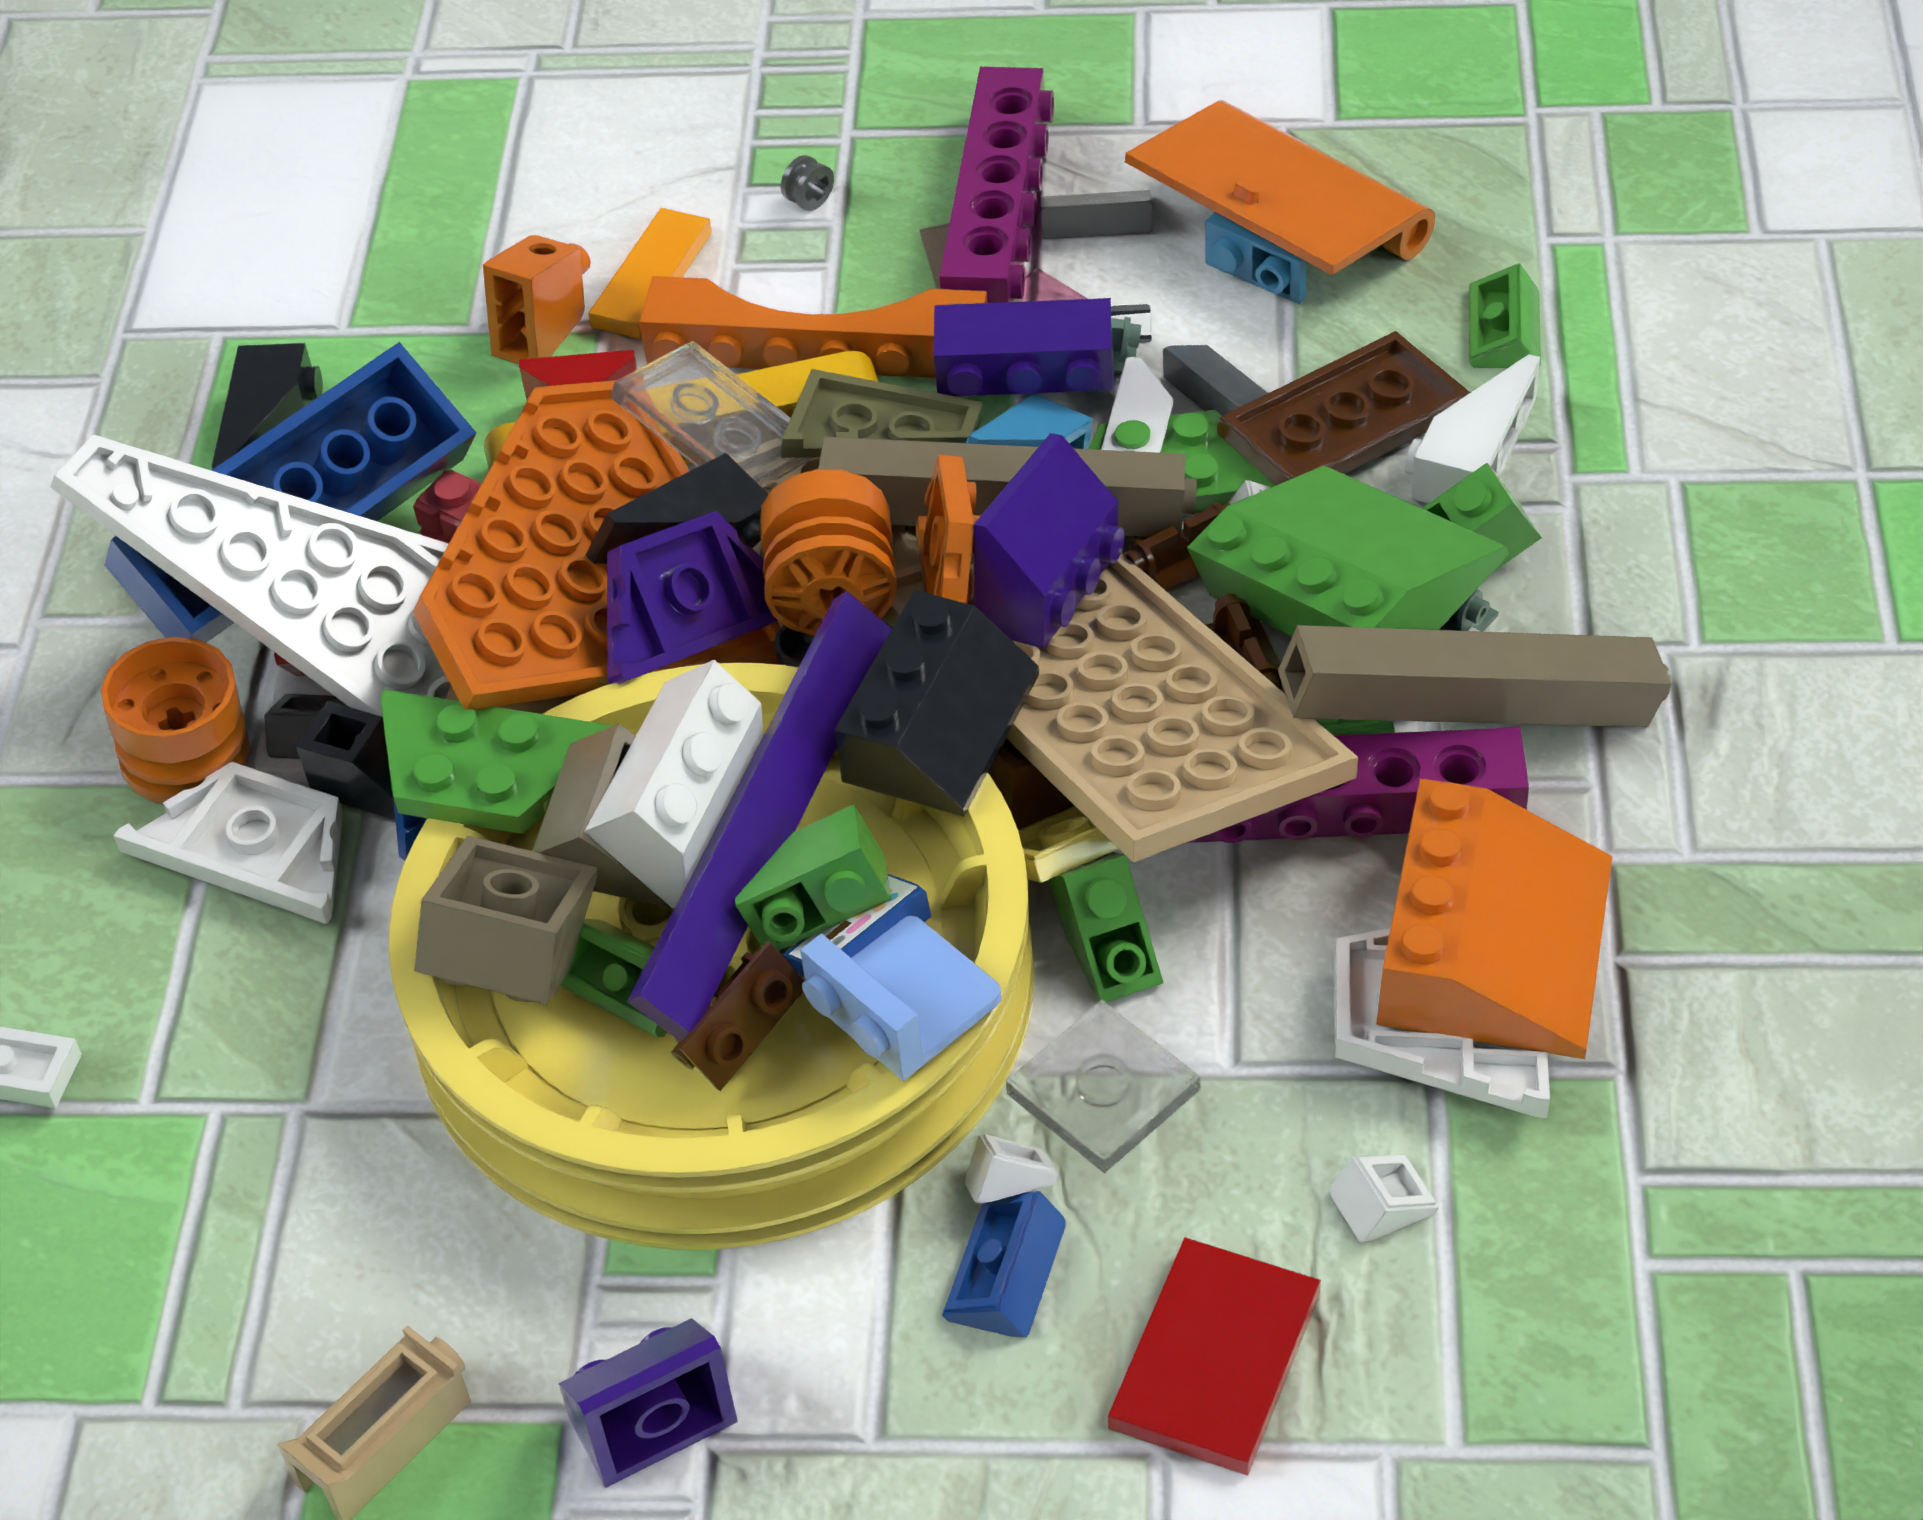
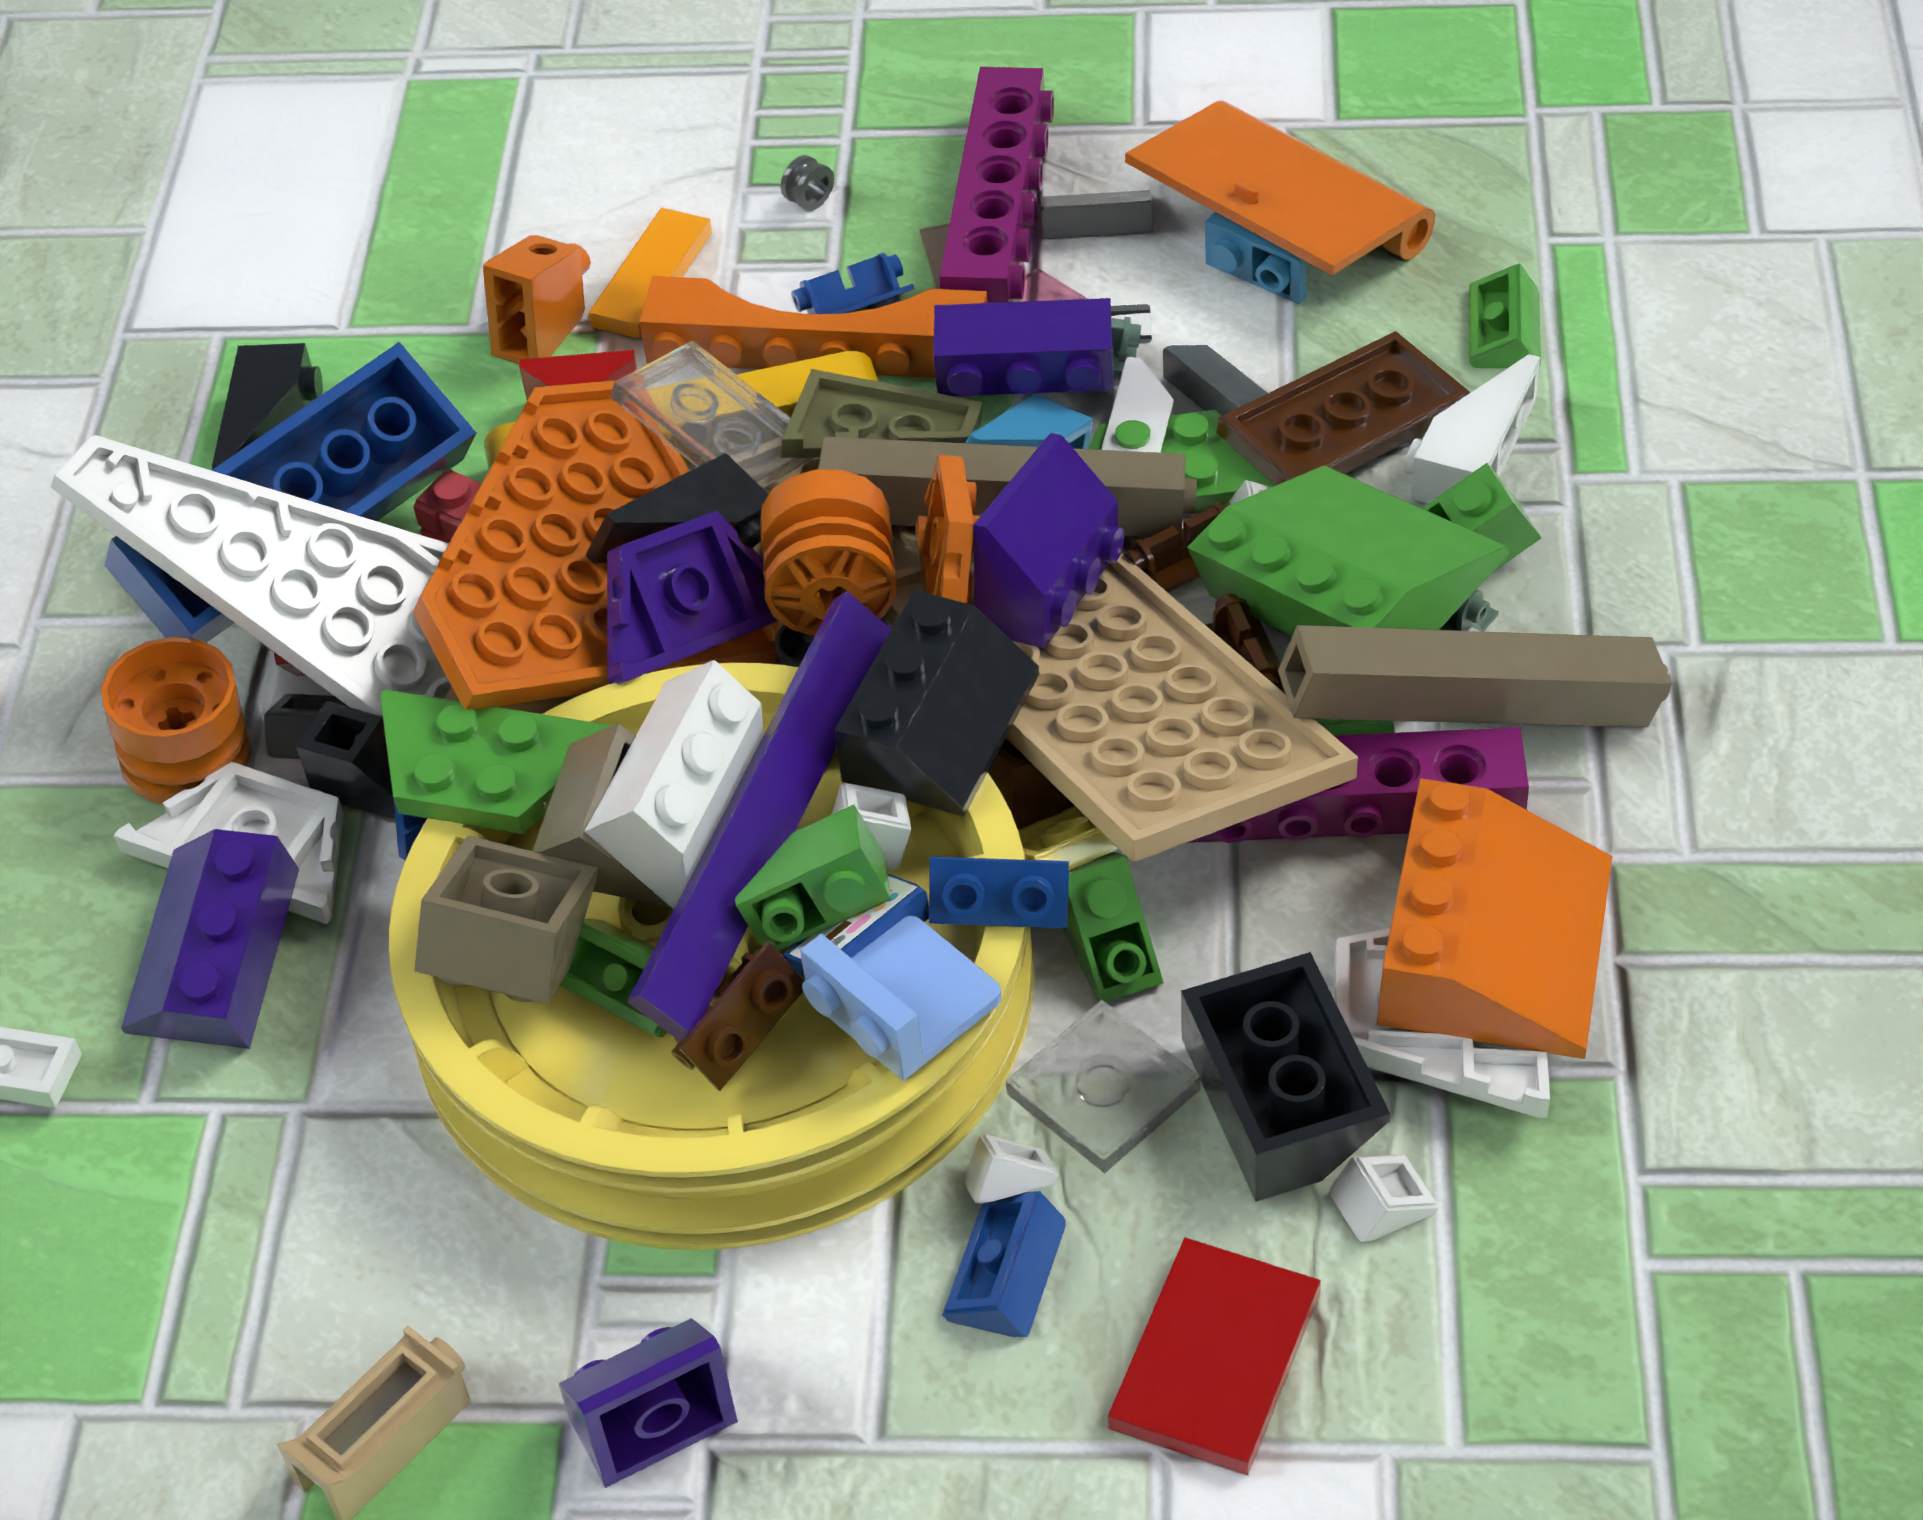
(213, 940): none -> dark purple slope
(872, 282): none -> blue hinge
(884, 815): none -> white slope
(998, 892): none -> blue hinge
(1281, 1073): none -> black slope

